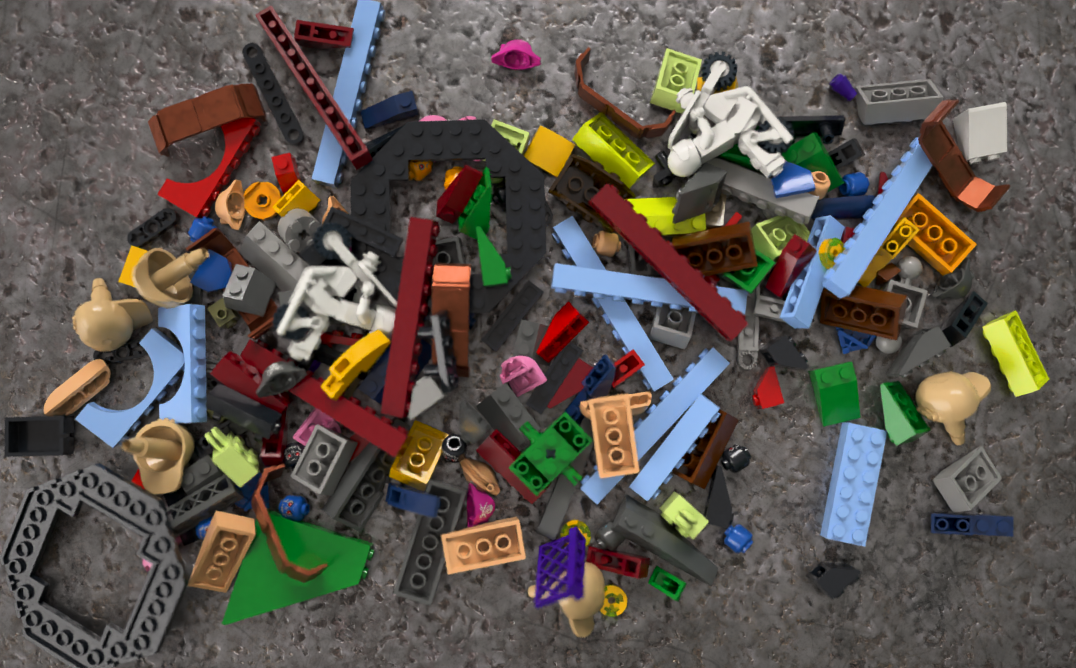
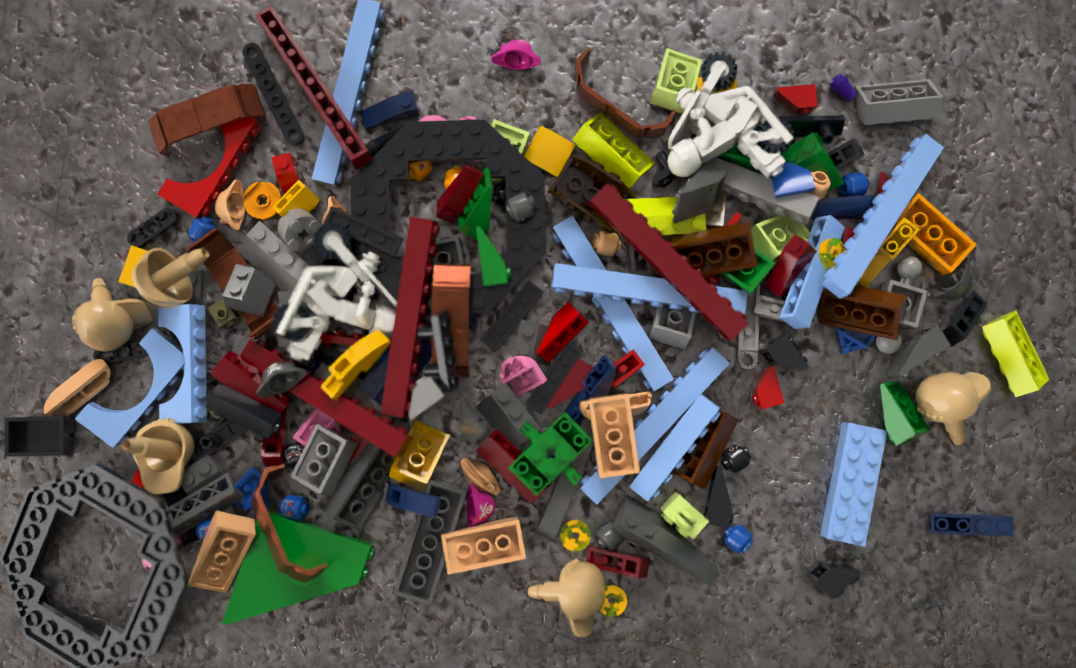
(213, 273): blue slope -> none
(233, 456): yellowish green brick -> none
(322, 35): dark red slope -> none
(454, 448): black head -> none
(520, 207): none -> dark grey head
(574, 565): dark purple fence -> none
(667, 583): green slope -> none
(798, 98): none -> red slope
(836, 393): green slope -> none
(886, 273): reddish brown slope -> none
(952, 165): copper windscreen -> none
(967, 480): light grey slope -> none
(982, 132): white slope -> none

